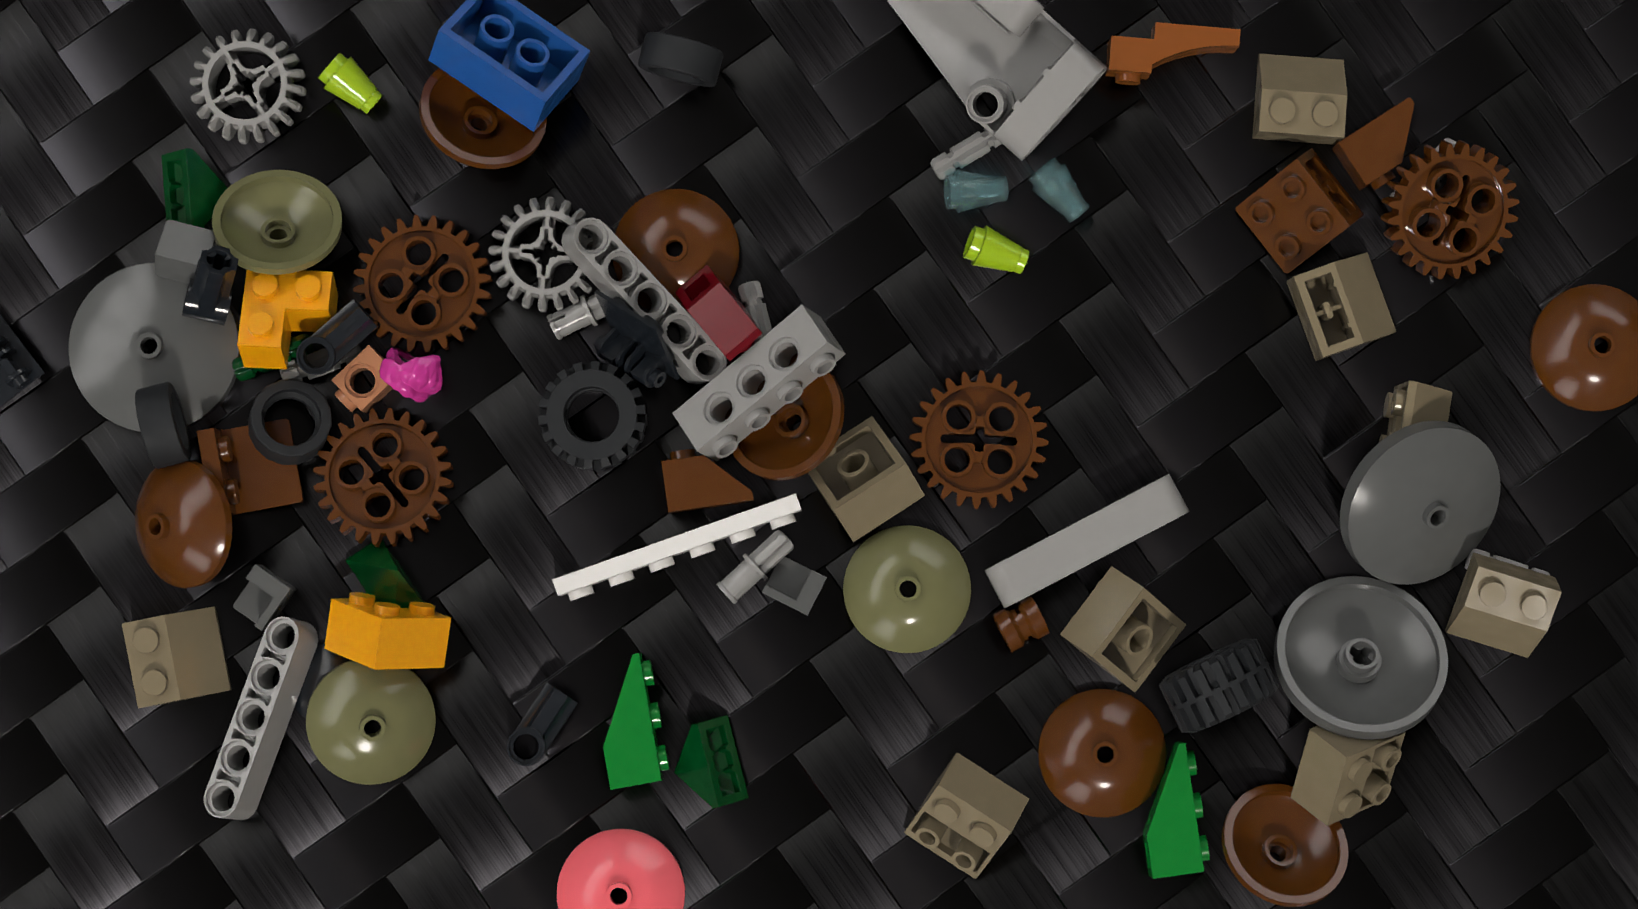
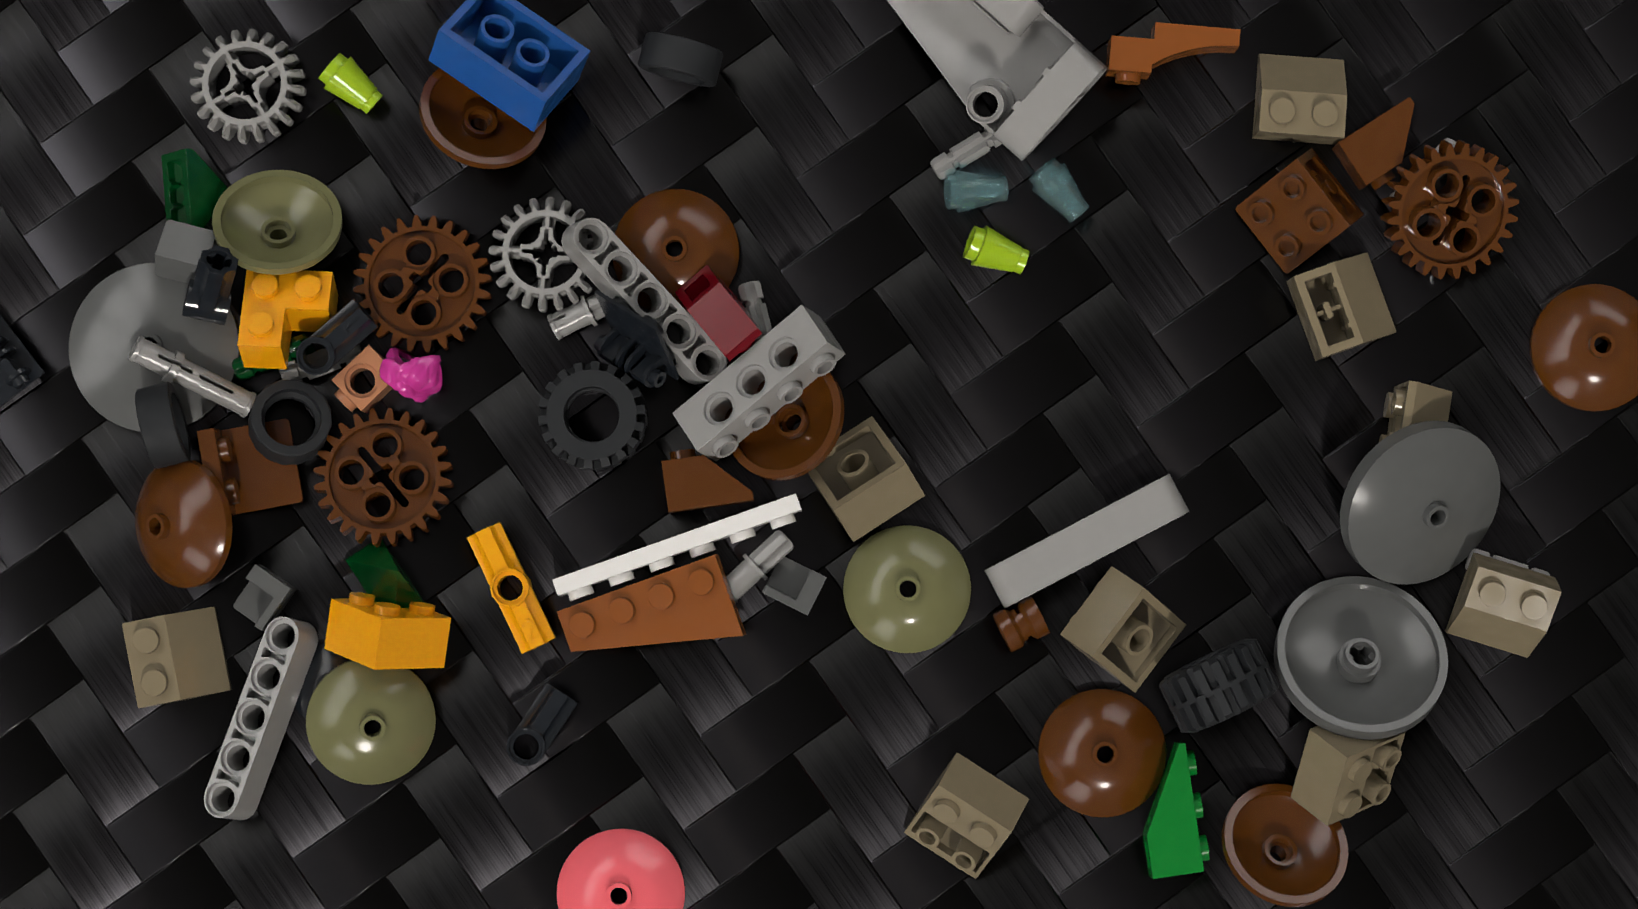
(177, 369): none -> light grey pin
(497, 562): none -> light orange piece
(631, 740): green slope -> none
(666, 608): none -> dark orange wing
(712, 764): dark green slope -> none
(977, 479): reddish brown gear -> none

